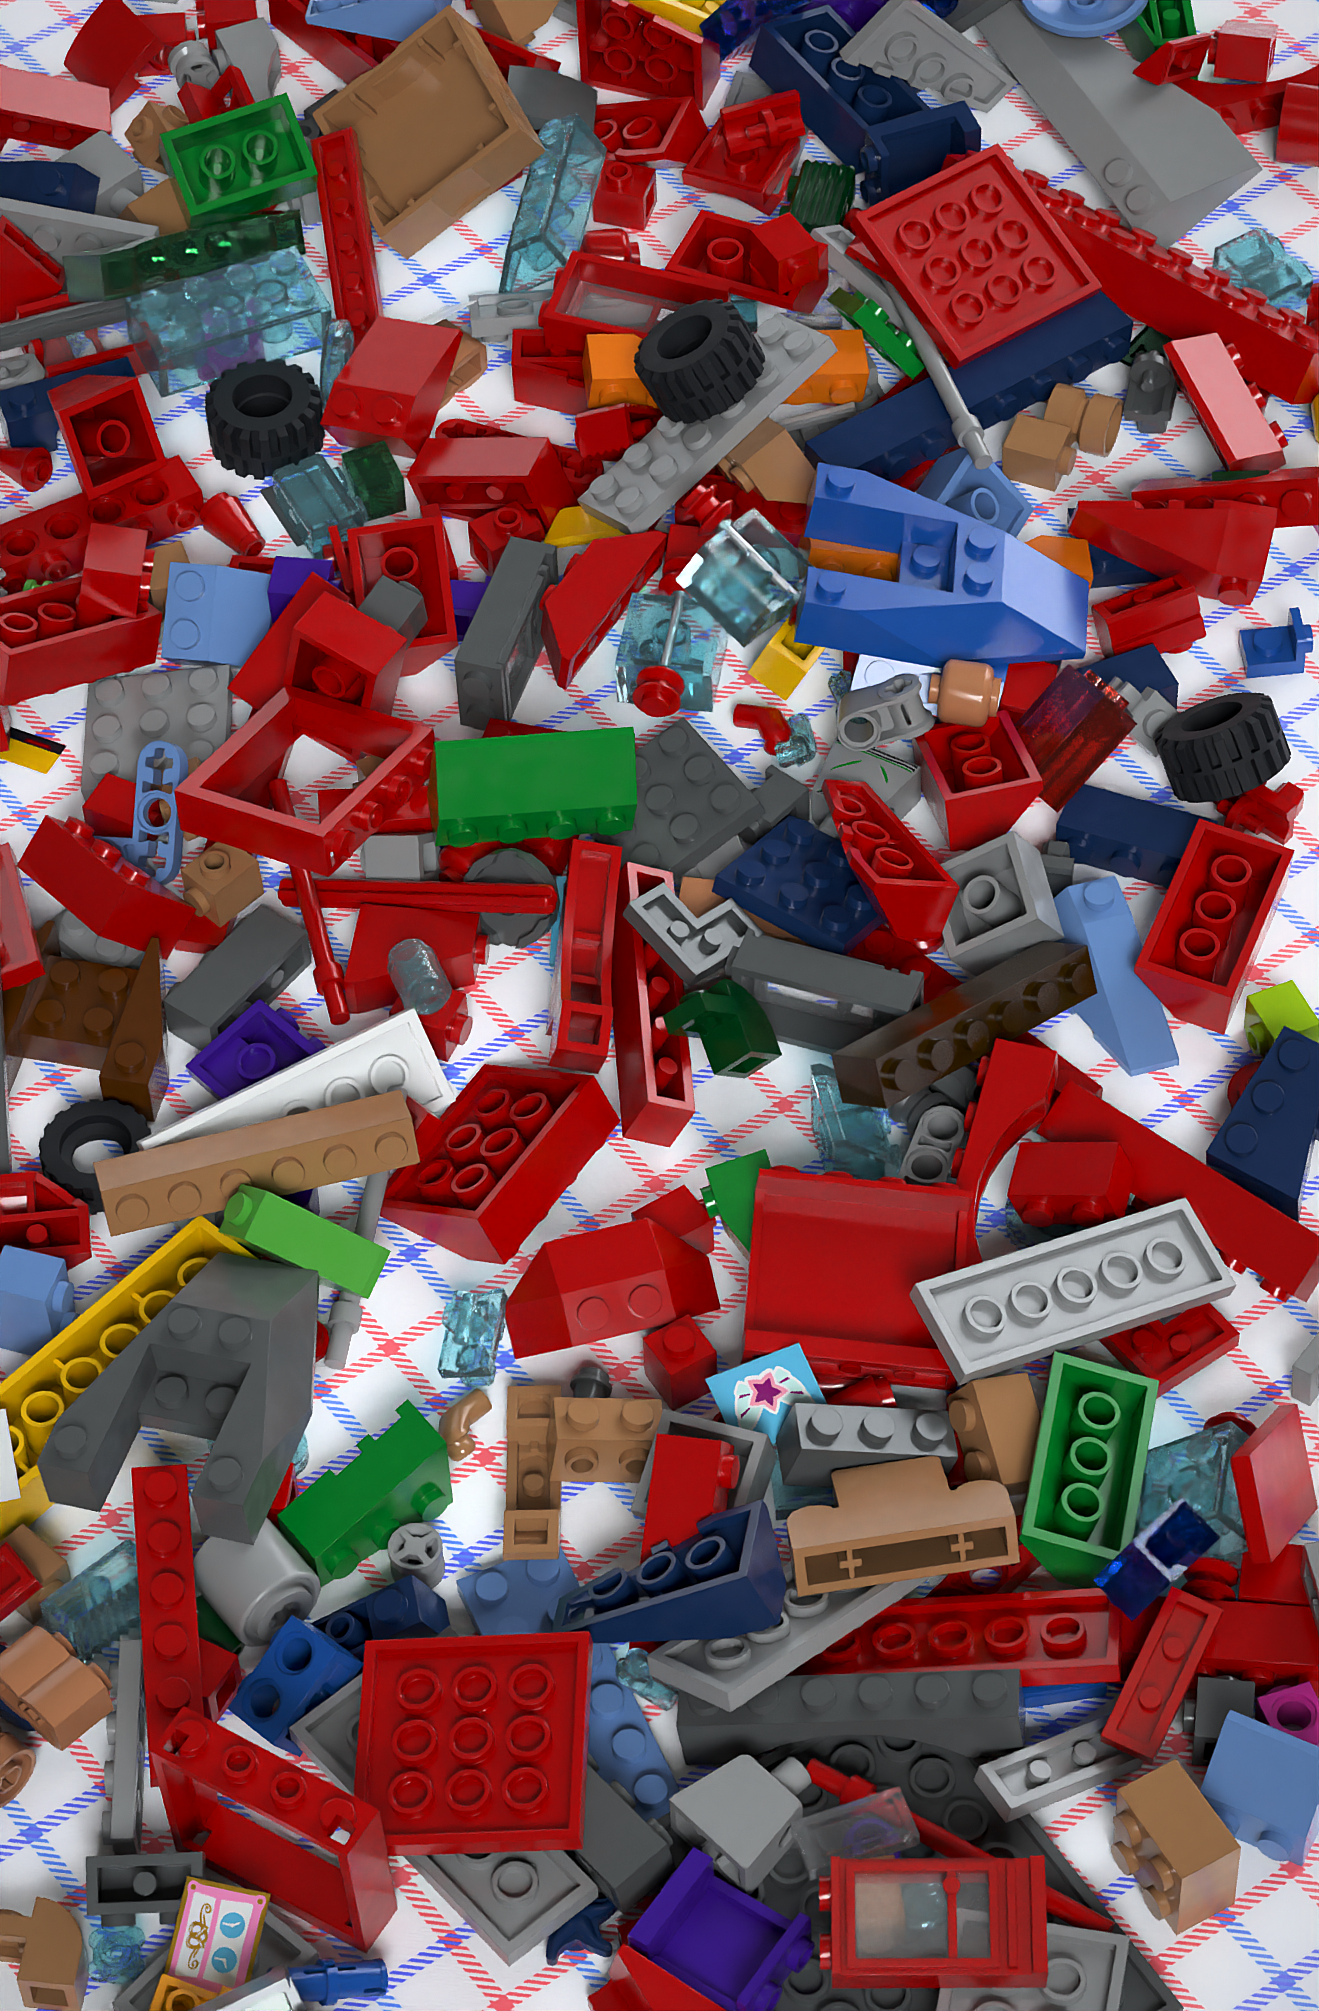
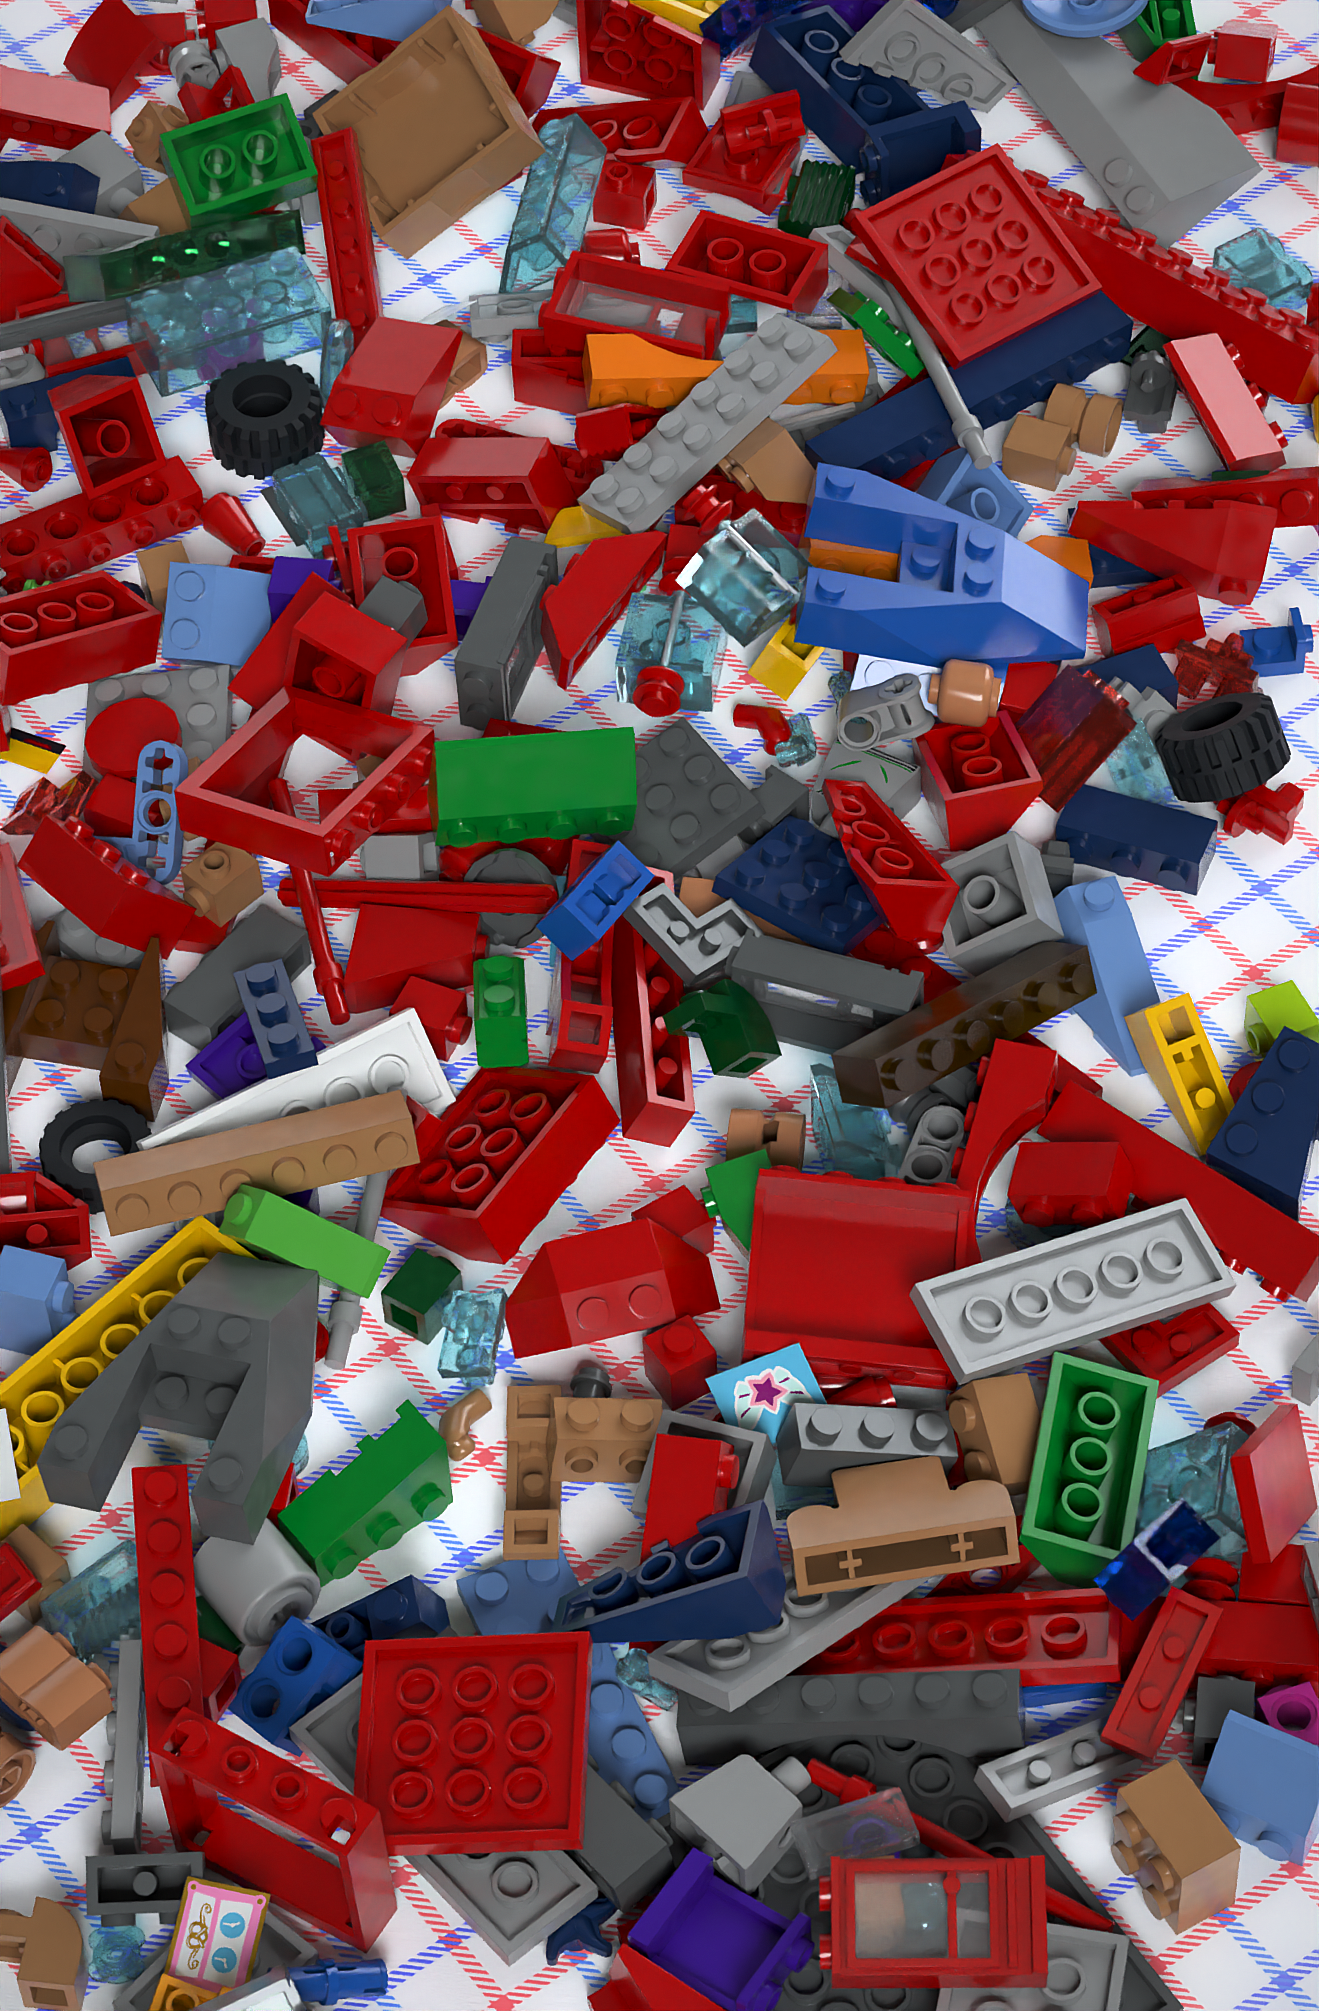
(47, 799): none -> clear red slope
(115, 570): red brick -> none
(124, 730): none -> red tile
(275, 1018): none -> dark blue plate
(418, 976): clear light blue brick -> none
(419, 1294): none -> dark green brick
(419, 1543): light grey wheel -> none
(493, 530): red brick -> none
(500, 1012): none -> green brick
(551, 96): dark grey slope -> none
(595, 900): none -> blue brick
(699, 361): black tyre -> none
(781, 1136): none -> nougat wheel
(784, 253): red brick -> none
(1137, 768): none -> clear light blue hips
(1182, 1067): none -> yellow slope
(1213, 923): red slope -> none
(1218, 665): none -> clear red hips

